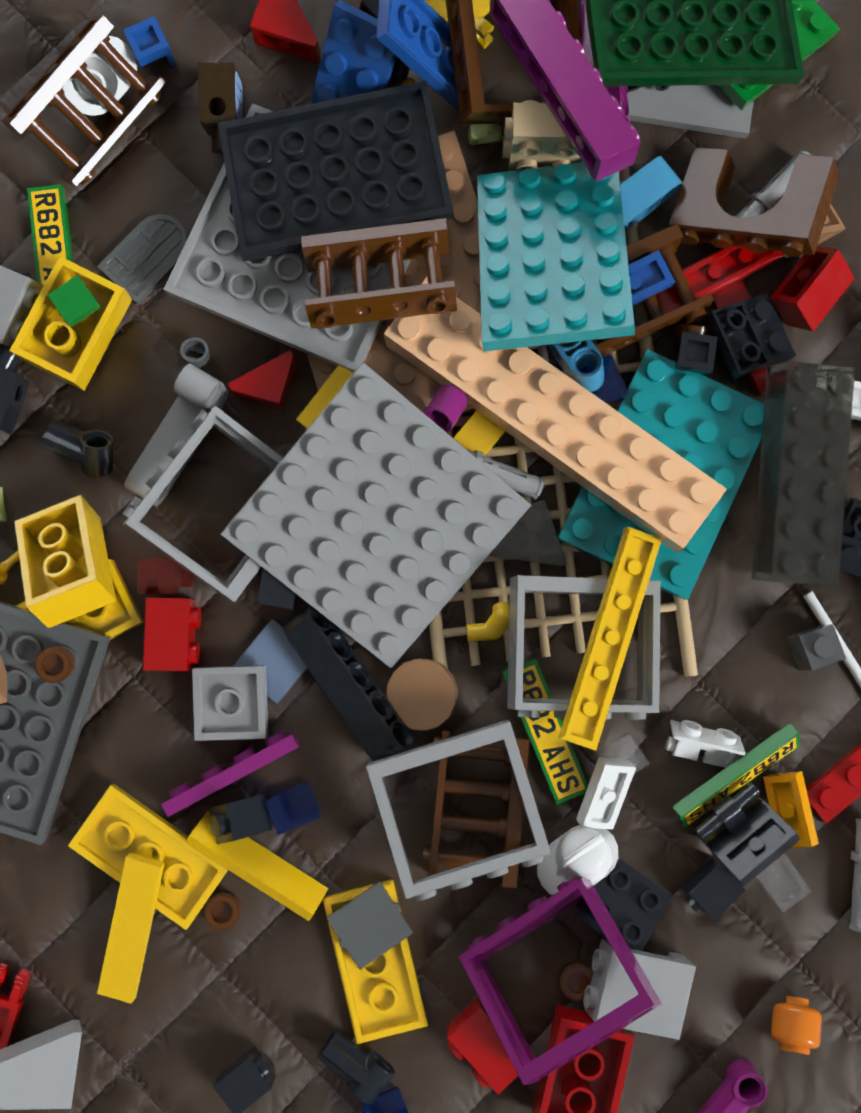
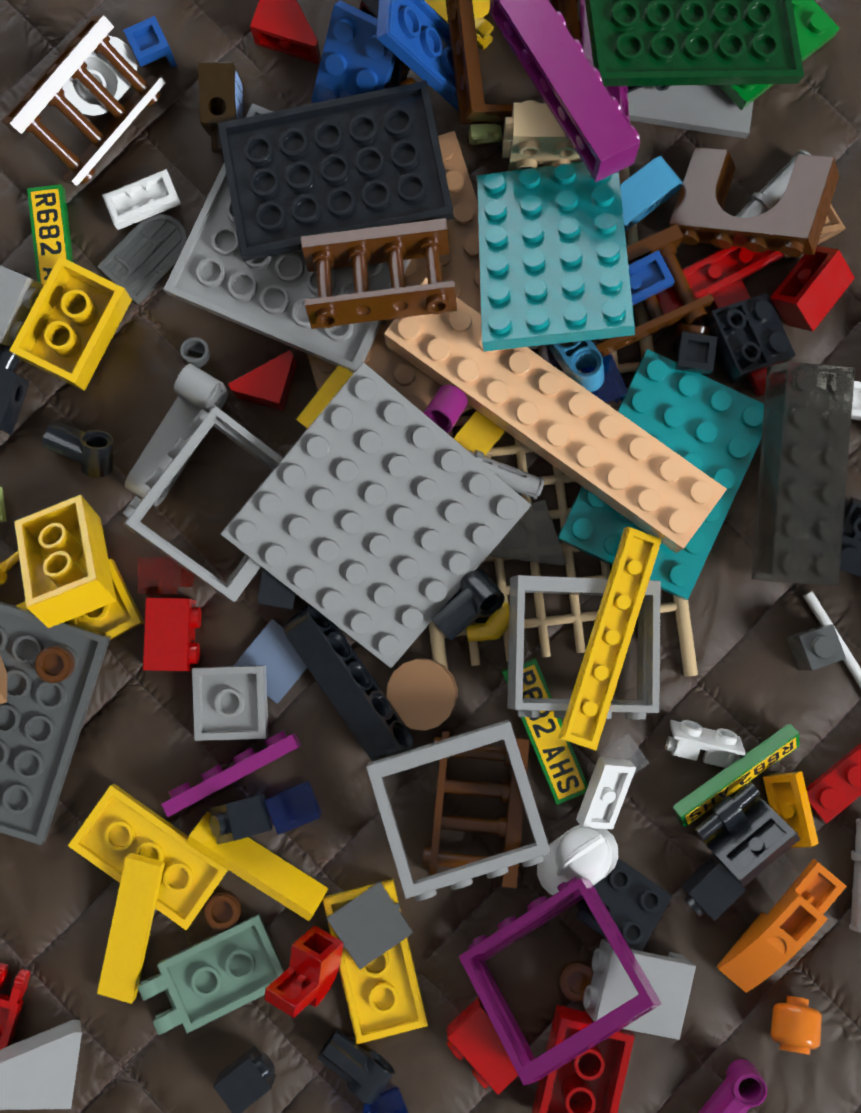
(74, 301): green tile -> none
(141, 199): none -> white plate
(214, 976): none -> sand green tile
(310, 974): none -> red brick
(475, 598): none -> black piece
(784, 930): none -> orange slope

